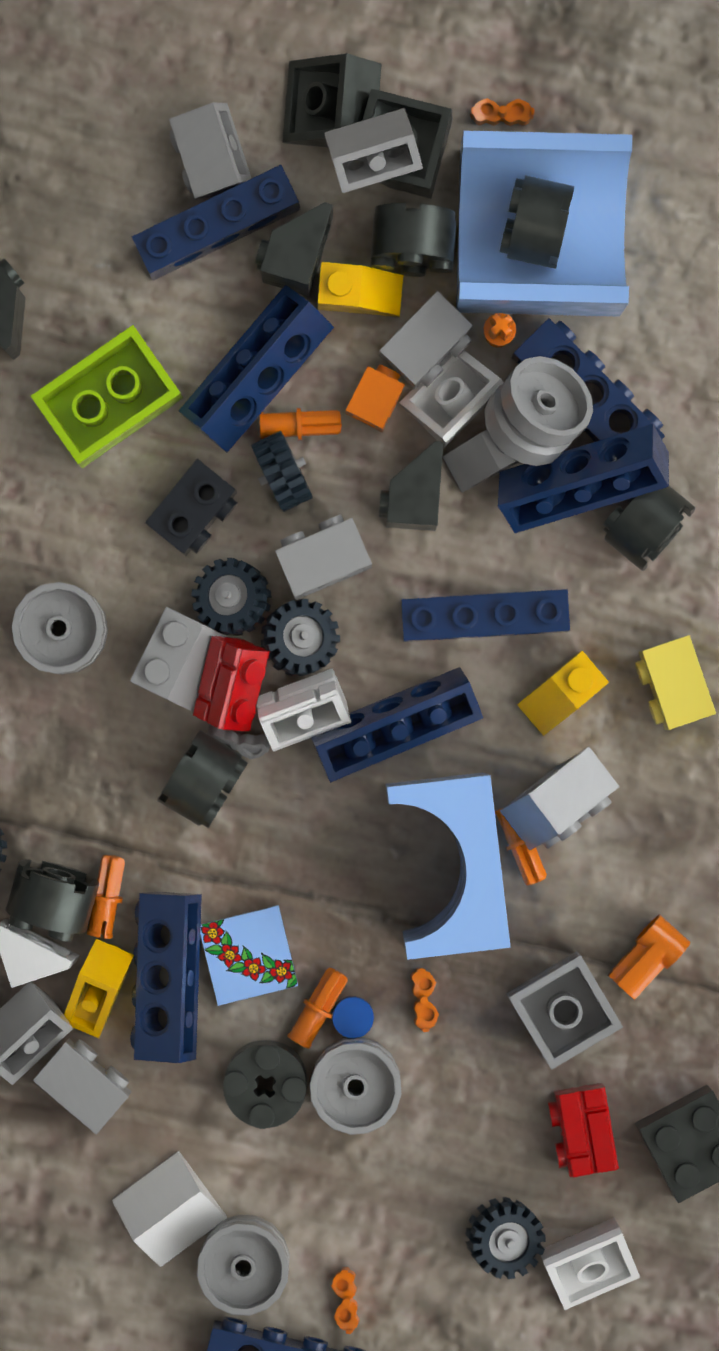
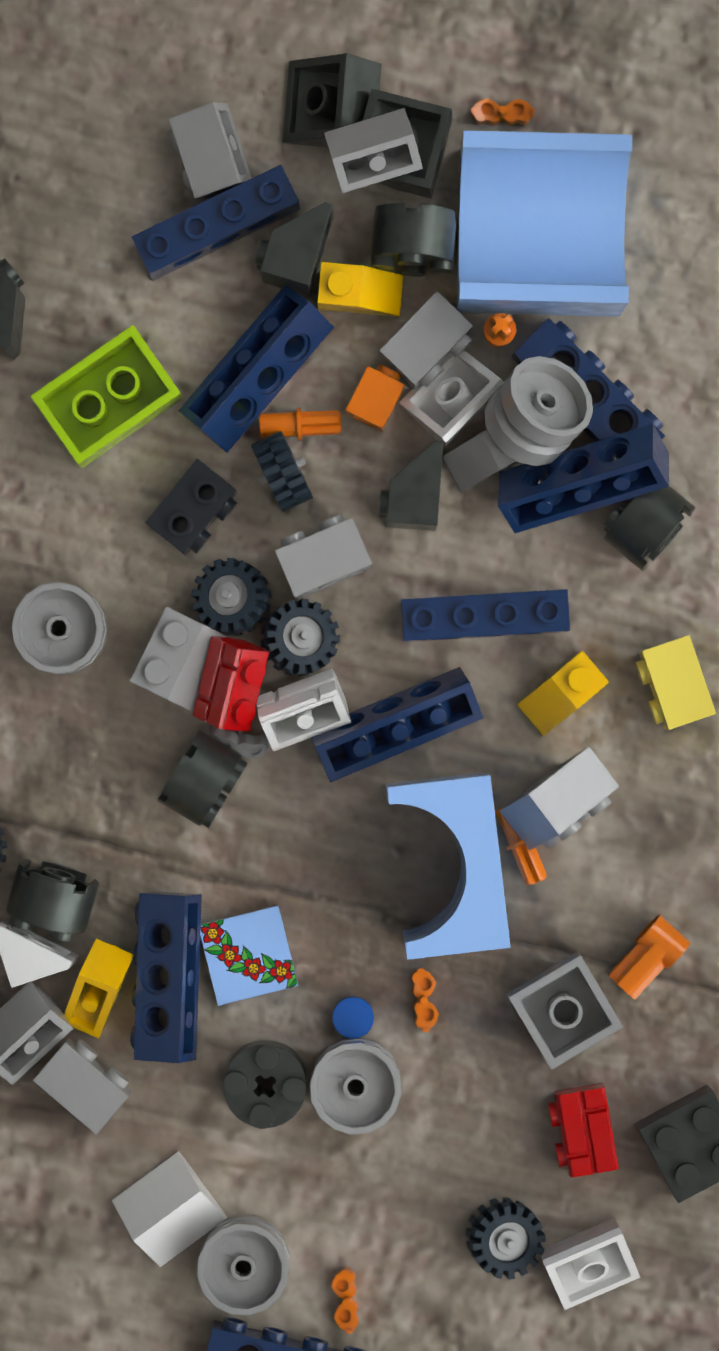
(107, 897): orange axle -> none
(318, 1007): orange axle -> none
(539, 221): pearl dark grey brick -> none

